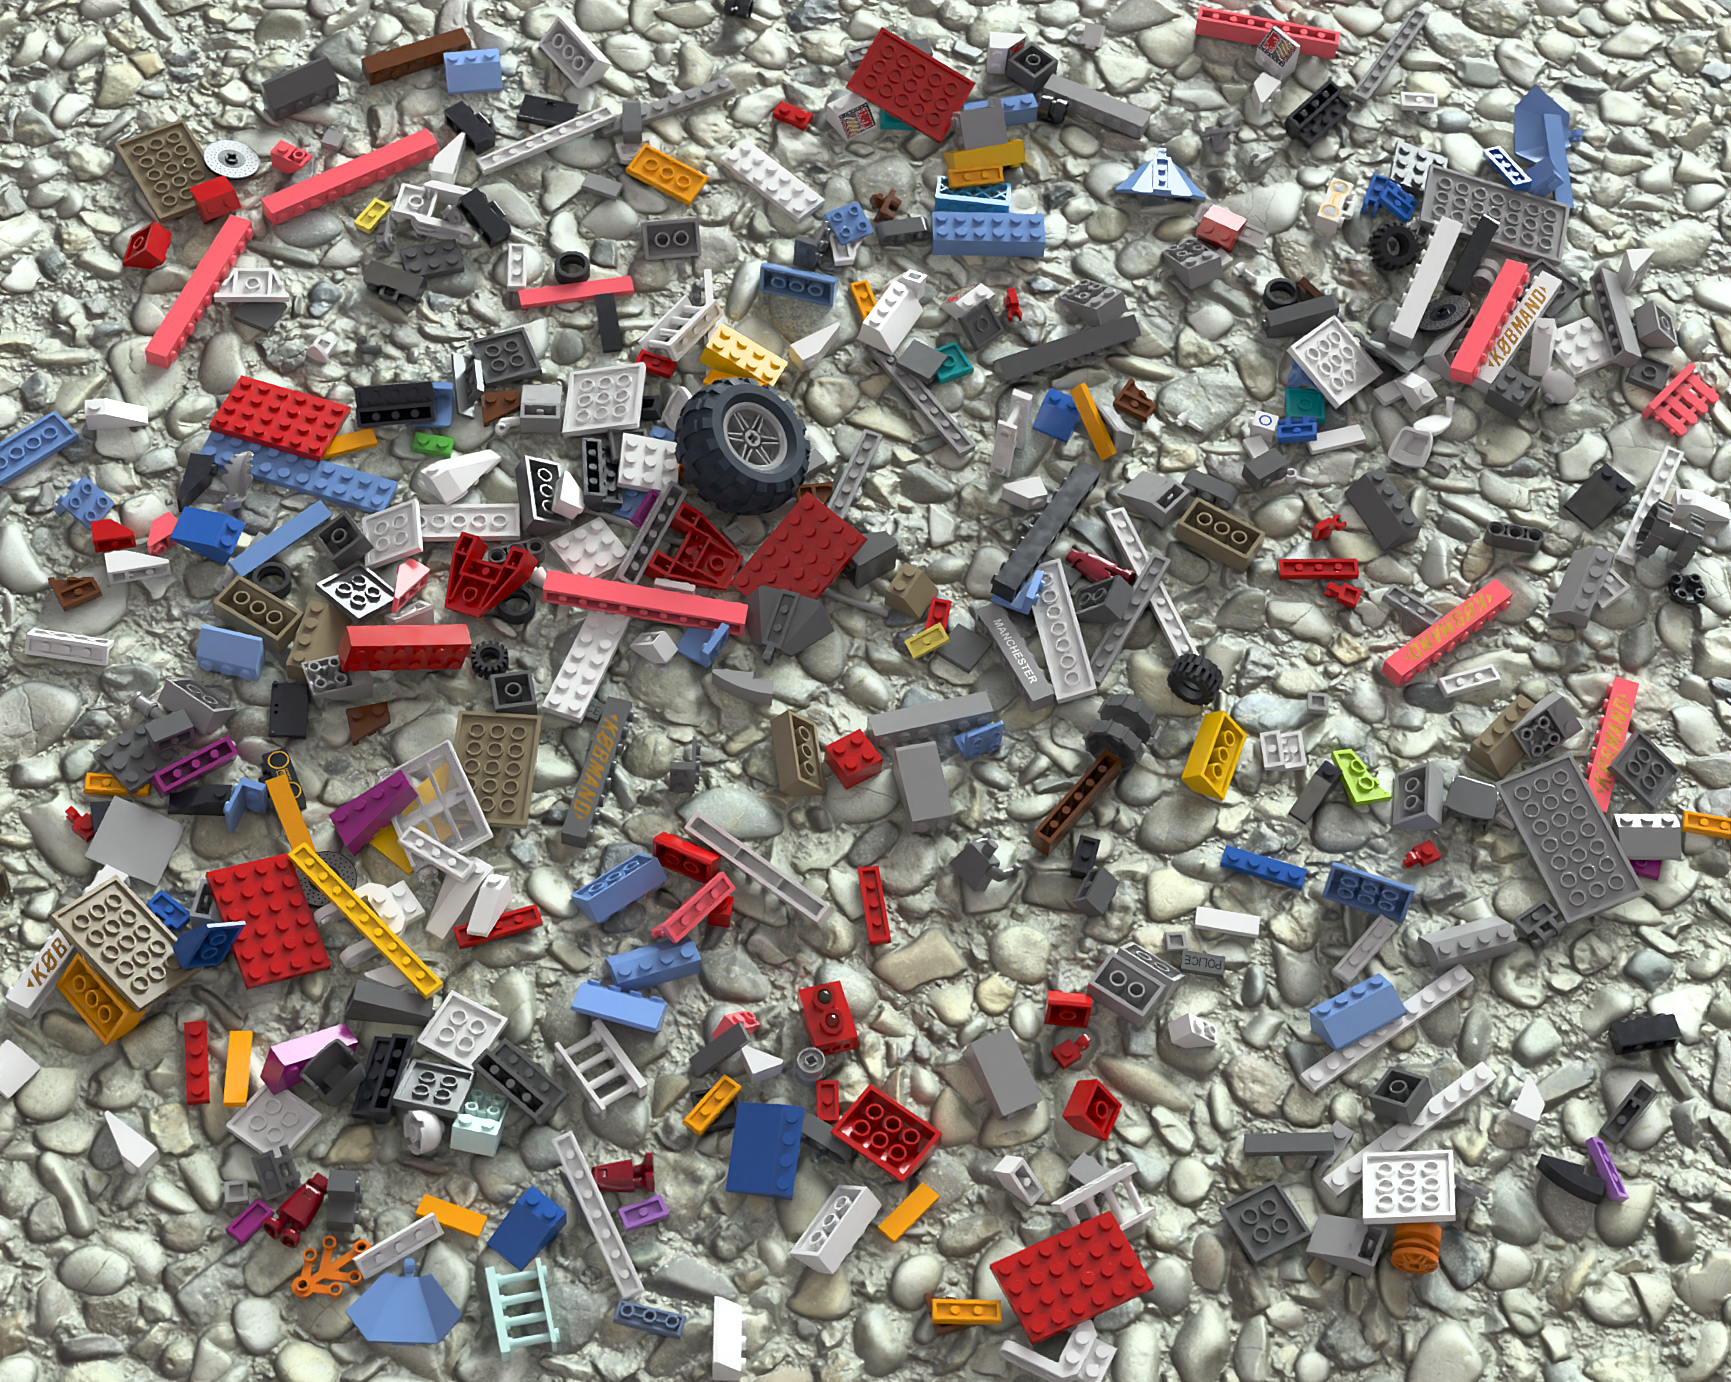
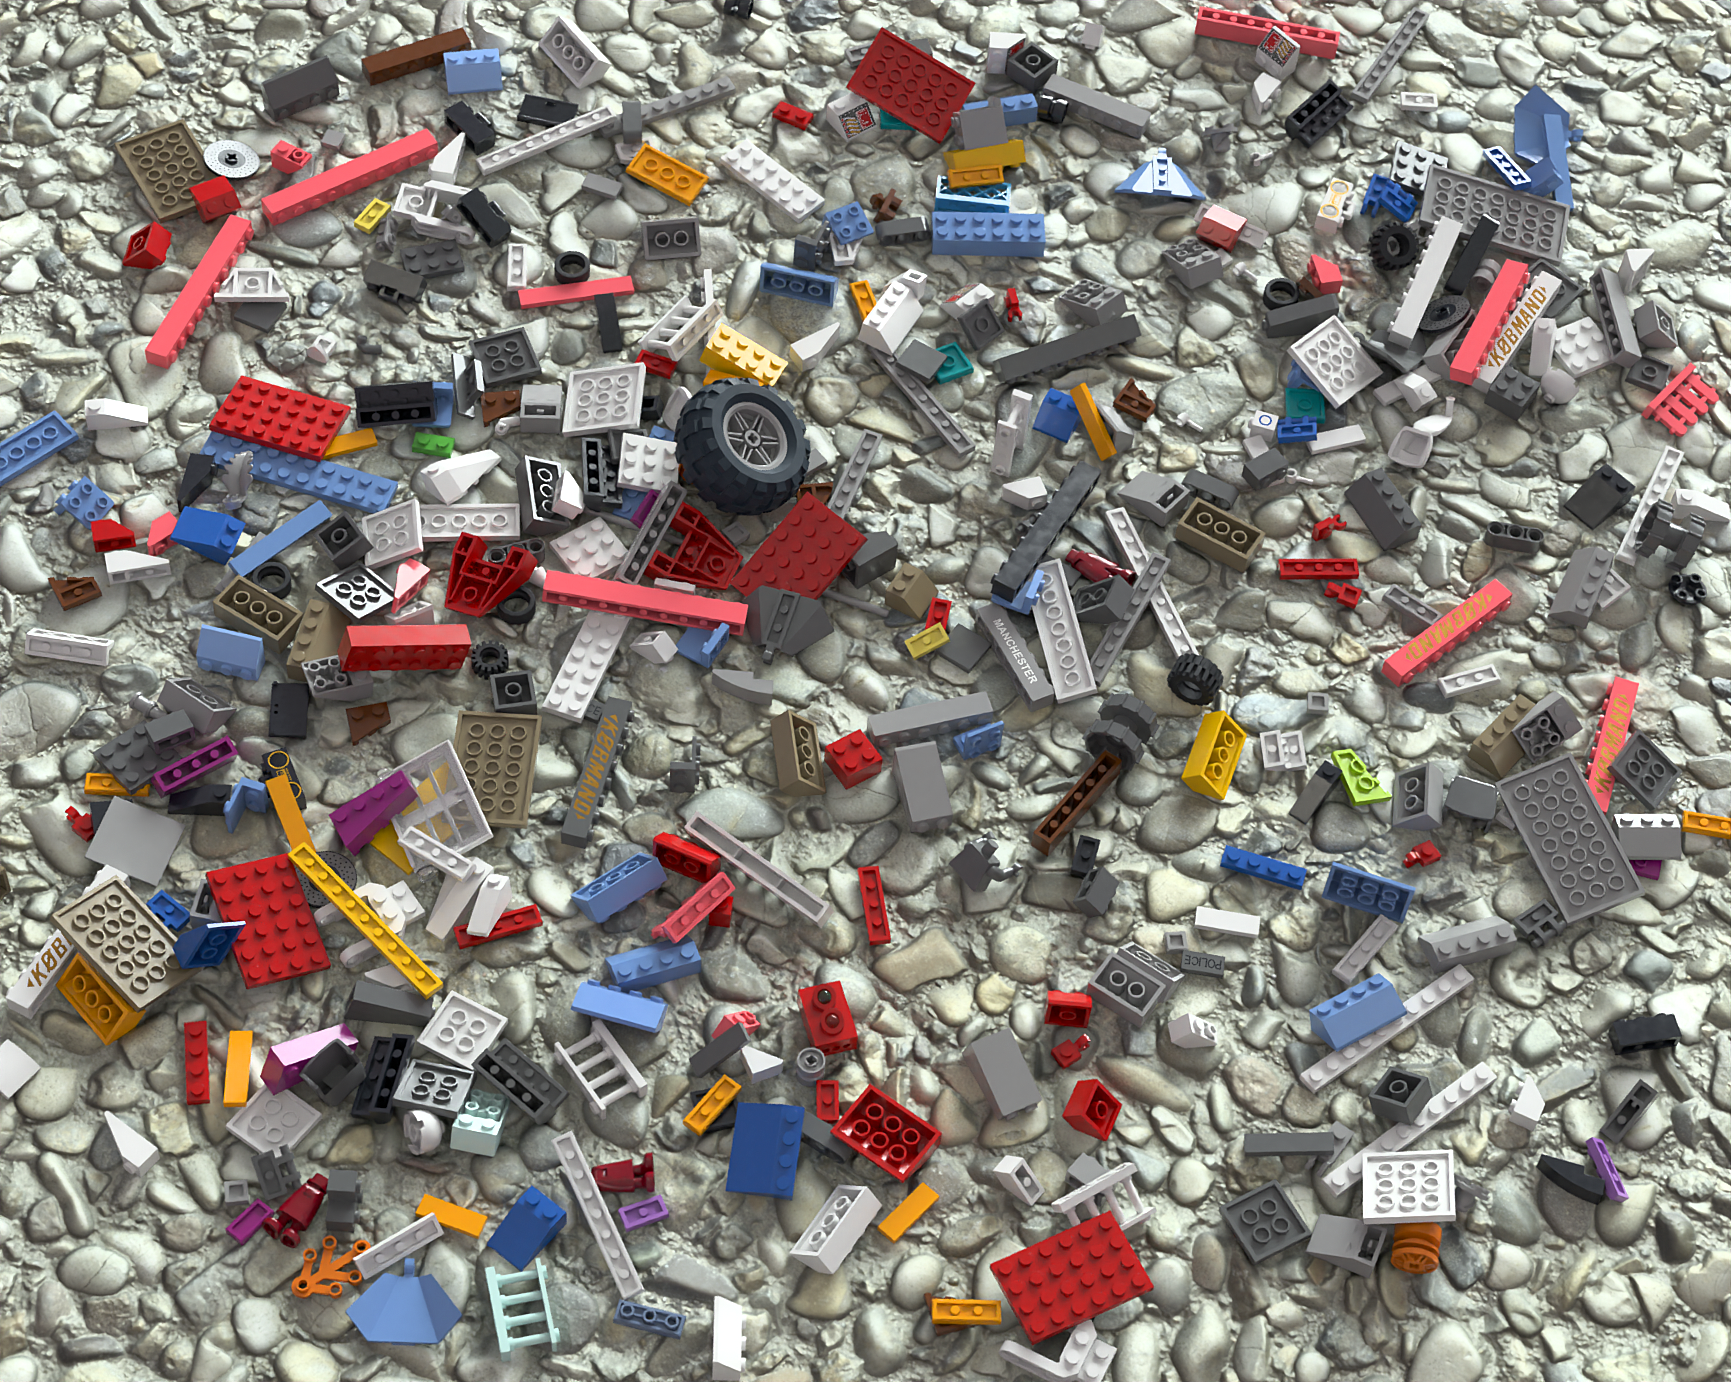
(1324, 275): none -> coral slope

